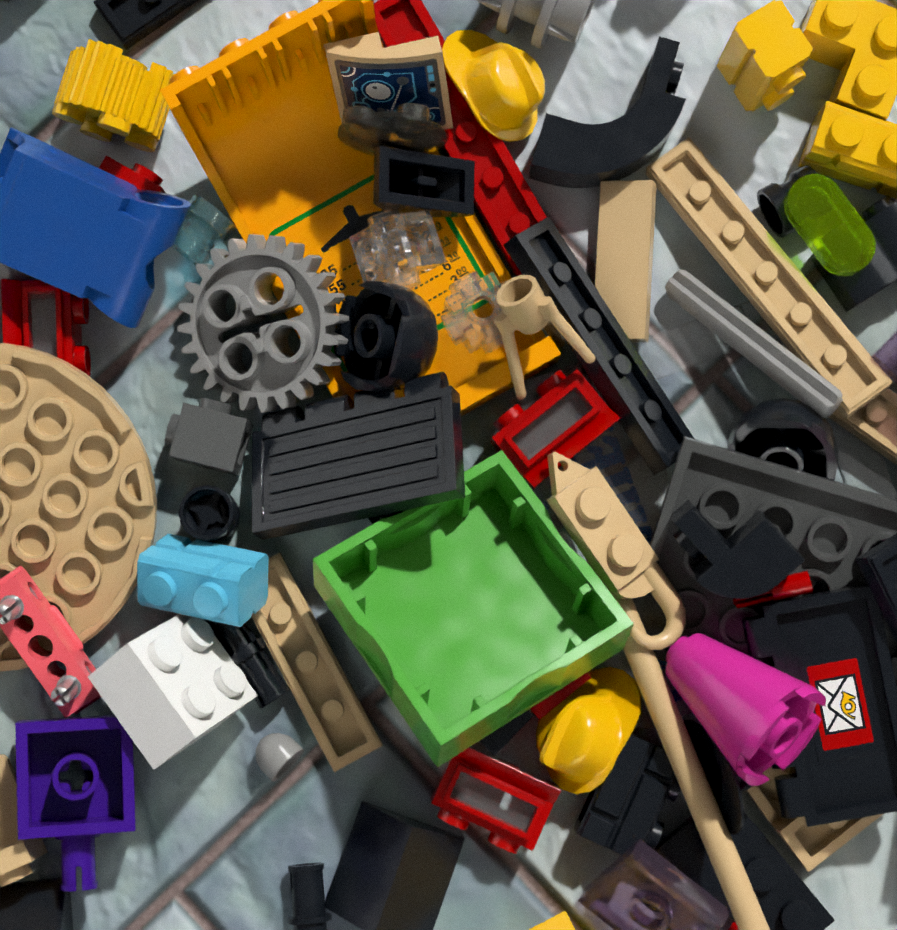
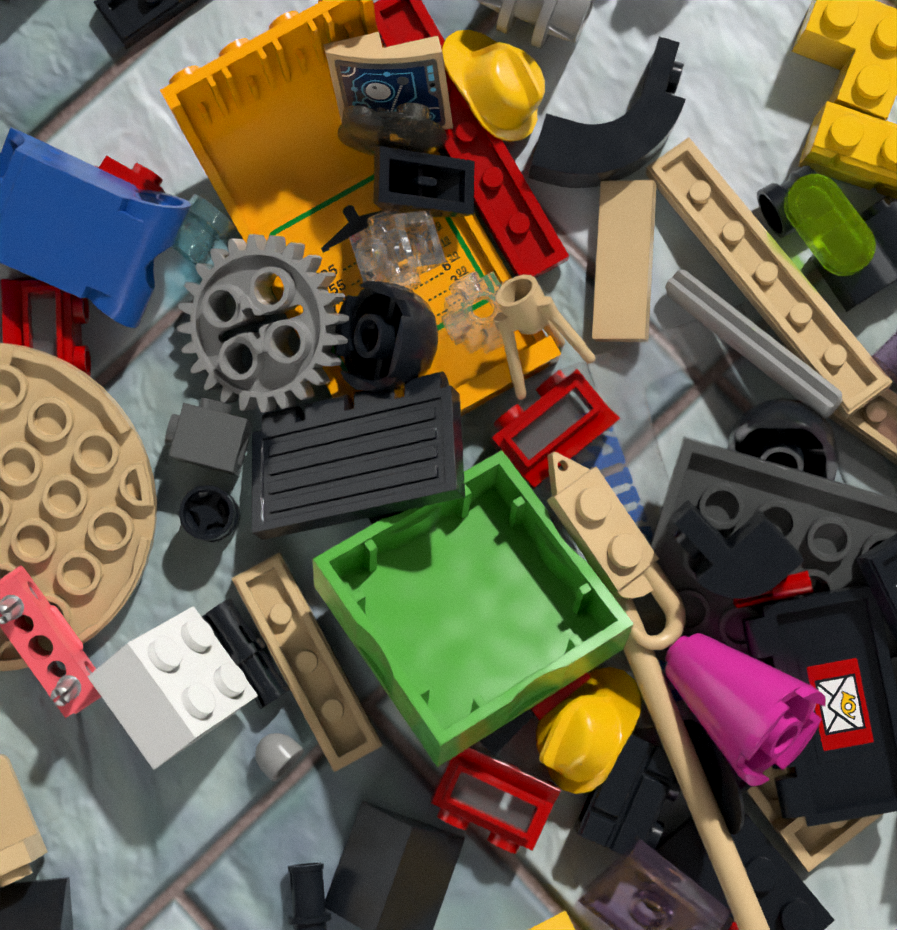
(74, 816): dark purple brick -> none
(113, 96): yellow brick -> none
(203, 579): medium azure brick -> none
(617, 367): black plate -> none
(765, 57): yellow brick -> none

